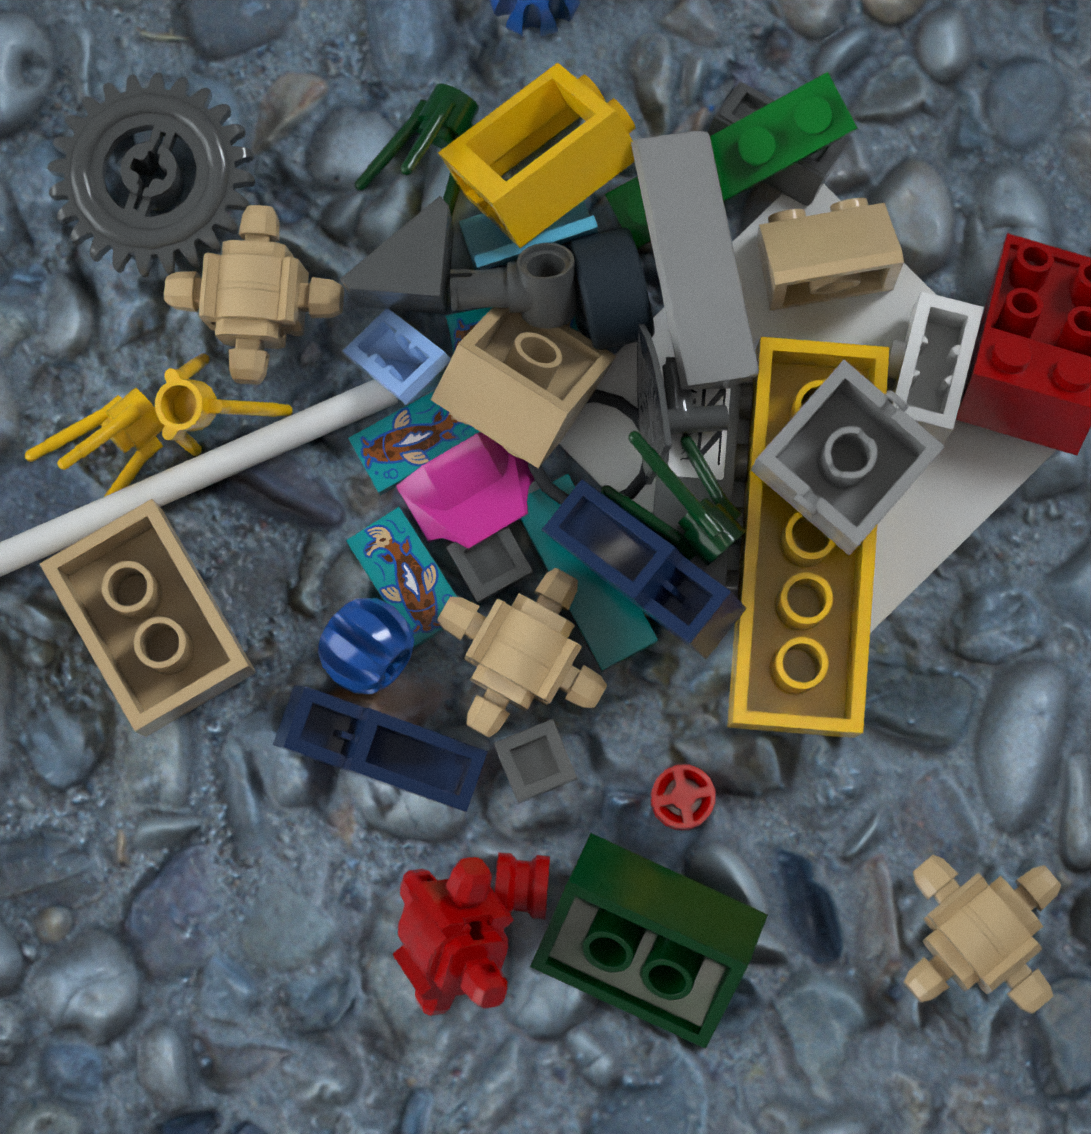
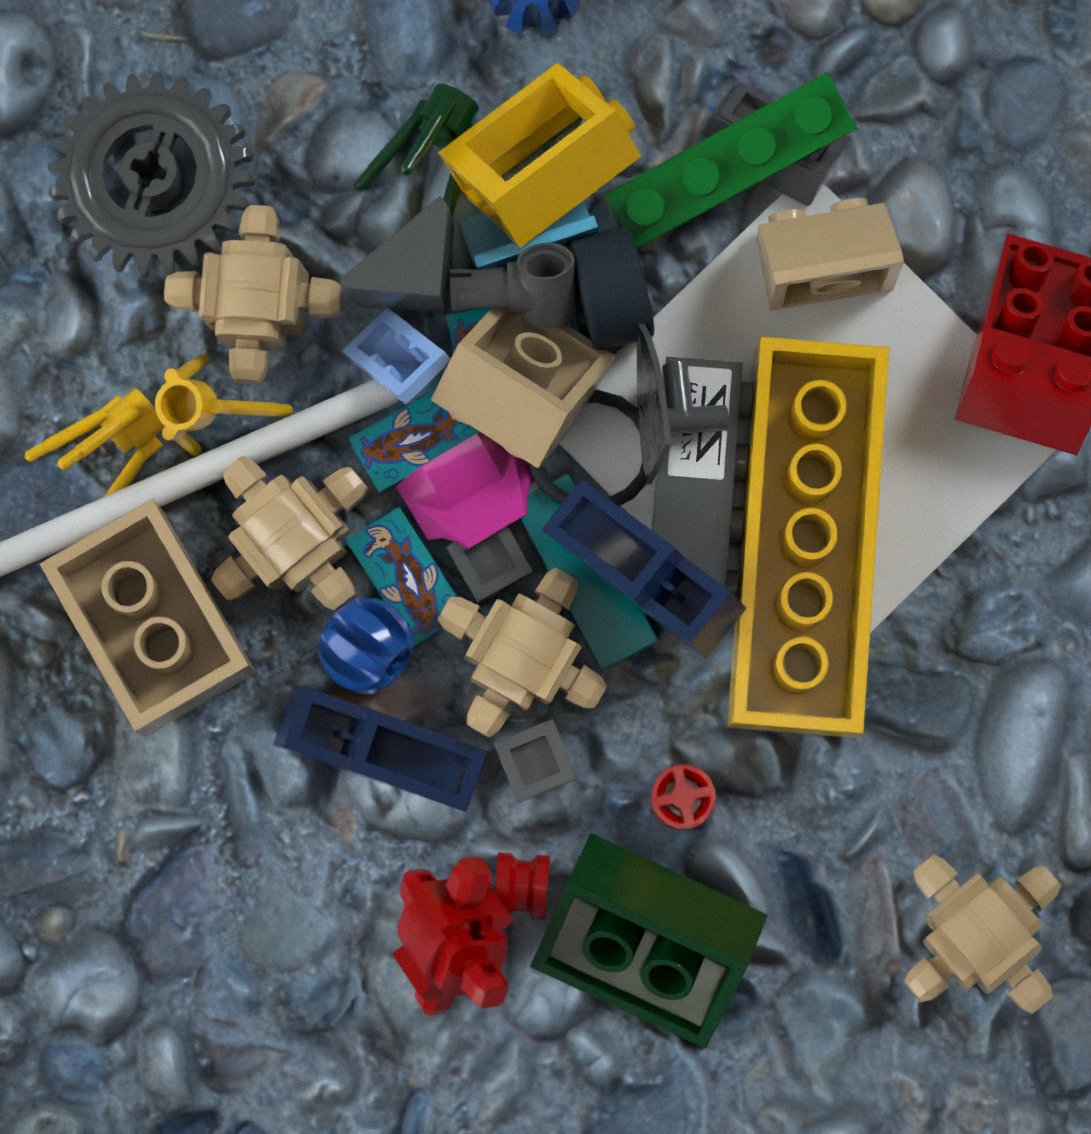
(289, 533): none -> tan piece
(695, 260): light grey slope -> none
(707, 527): dark green plant -> none
(847, 457): light grey brick -> none
(934, 360): white brick -> none

